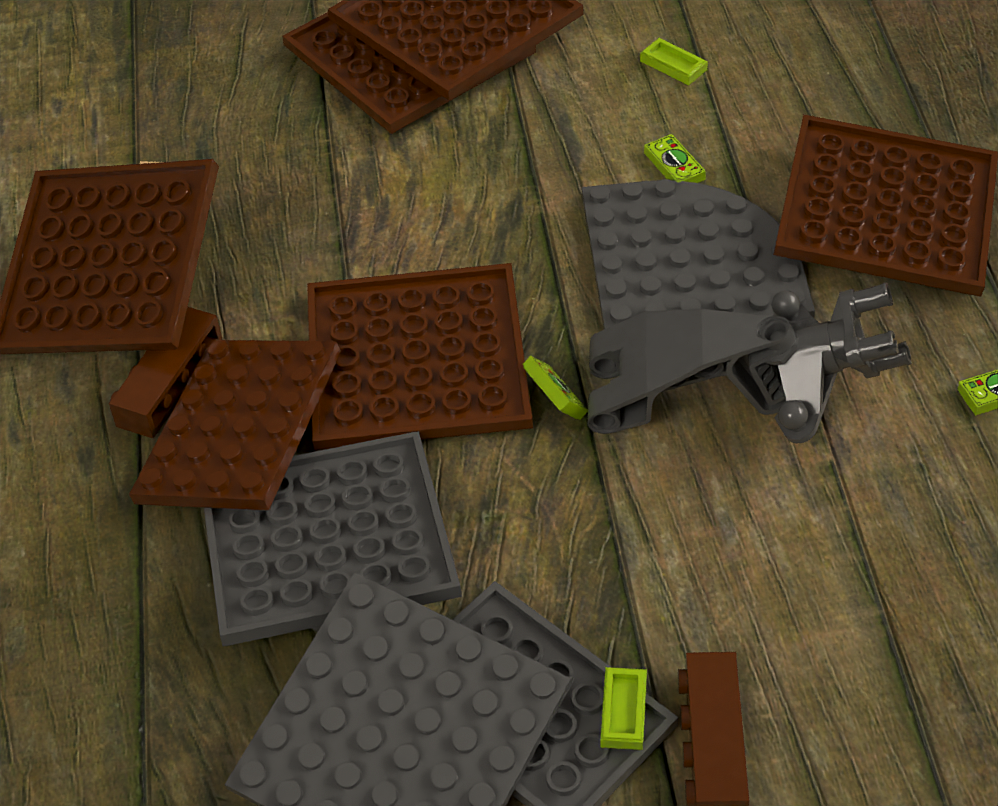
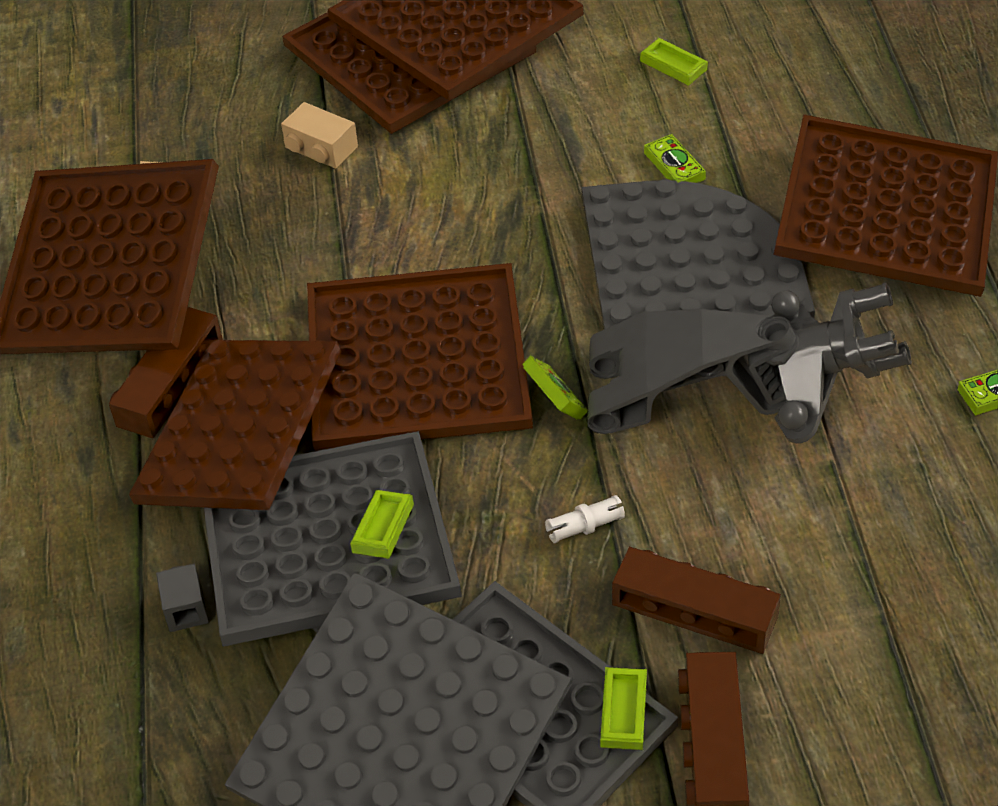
(182, 597): none -> dark grey brick
(319, 135): none -> tan brick
(382, 524): none -> lime tile
(584, 519): none -> white pin
(696, 599): none -> reddish brown brick

